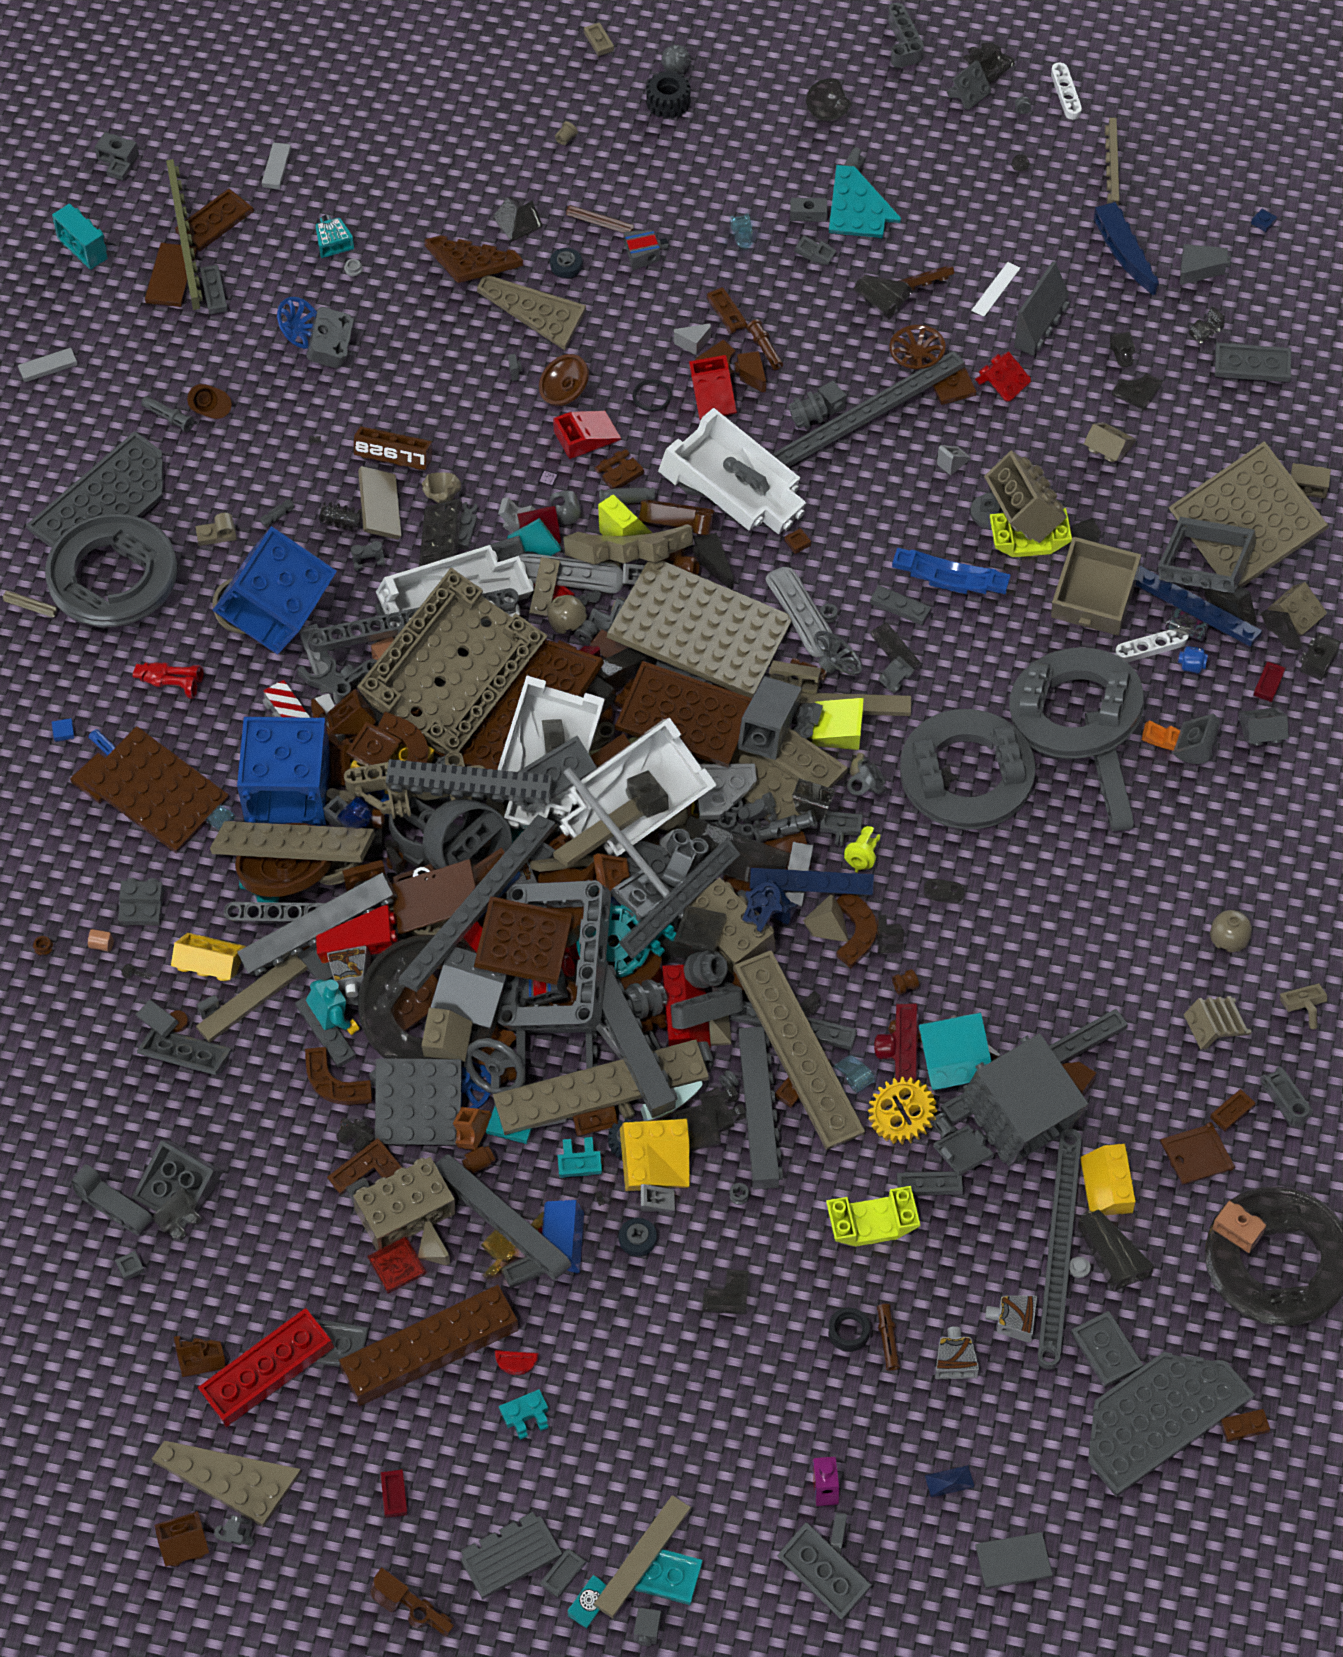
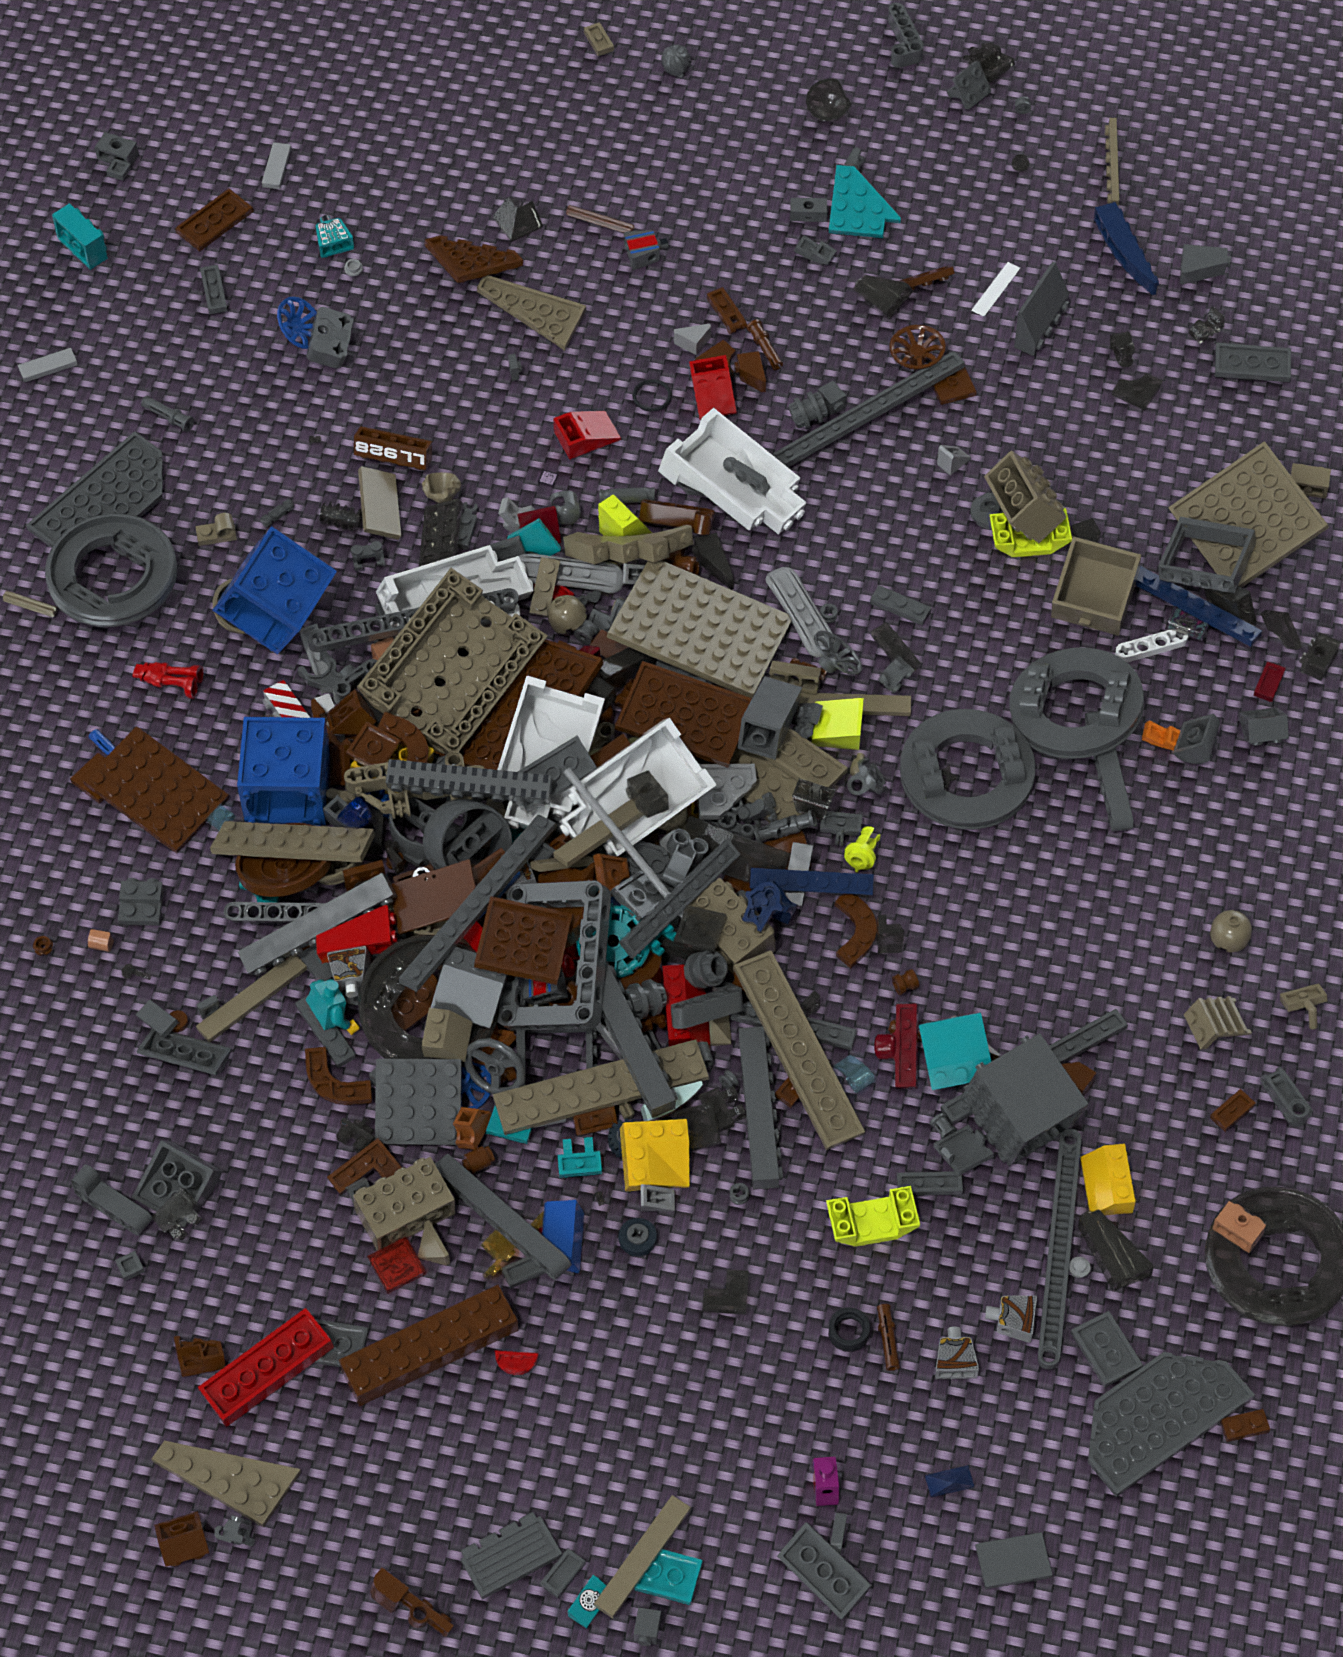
(63, 730): blue tile -> none
(168, 276): reddish brown tile -> none
(183, 226): olive plate -> none
(206, 956): yellow slope -> none
(209, 401): reddish brown piece -> none
(378, 818): reddish brown tile -> none
(393, 1493): dark red tile -> none
(523, 1409): teal plate -> none
(552, 734): clear smoke slope -> none
(563, 380): reddish brown dish -> none
(566, 133): dark tan bush -> none
(566, 263): black wheel -> none
(621, 475): reddish brown plate -> none
(668, 94): black tyre -> none
(742, 230): clear light blue piece -> none
(797, 541): reddish brown plate -> none
(827, 921): dark tan slope -> none
(884, 1120): yellow gear -> none
(943, 892): clear smoke plate -> none
(950, 574): blue piece -> none
(1004, 375): red bracket -> none
(1066, 90): white beam -> none
(1108, 441): dark tan slope -> none
(1193, 659): blue head -> none
(1201, 1154): reddish brown container -> none
(1264, 220): dark blue plate -> none
(1302, 607): dark tan bracket -> none

